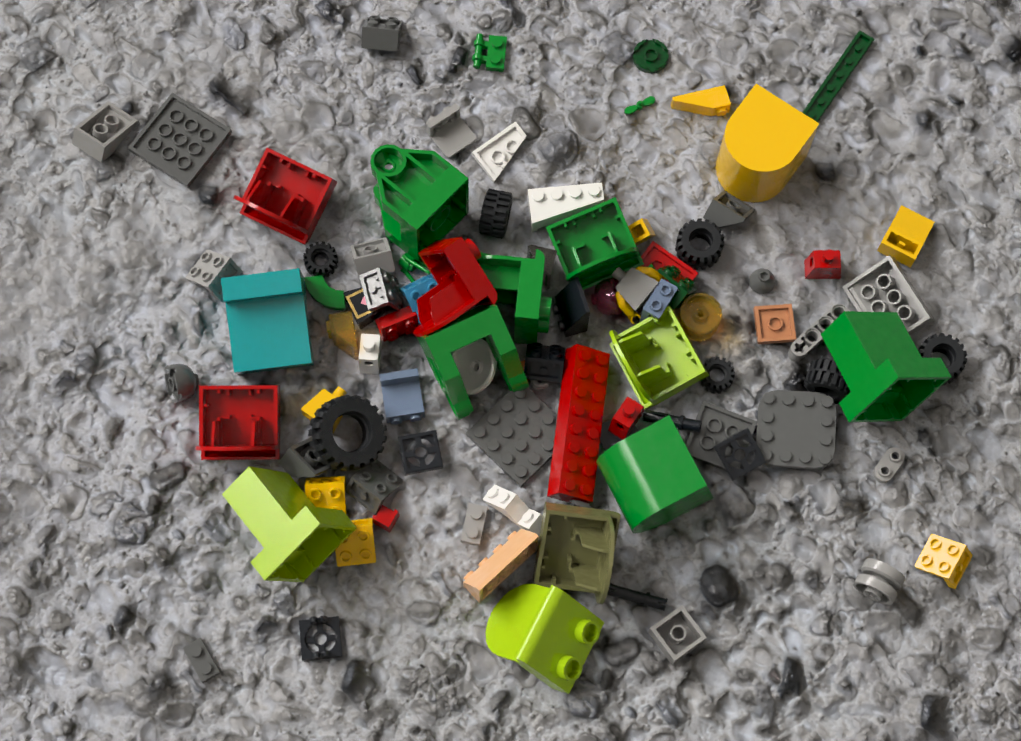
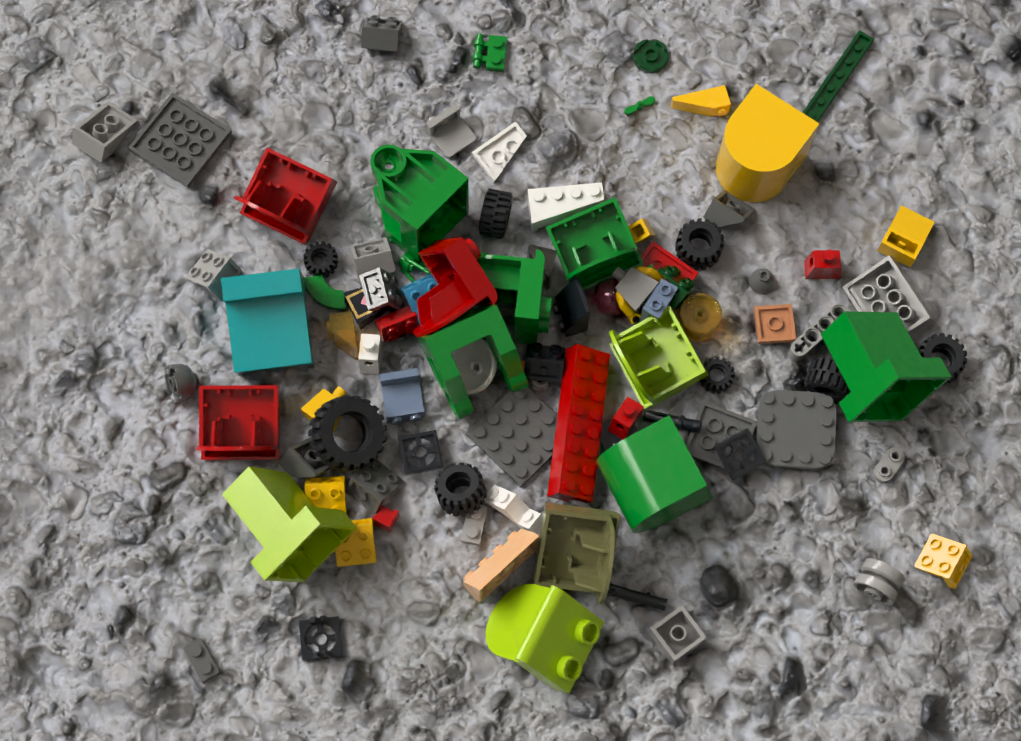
(463, 502): none -> black tyre

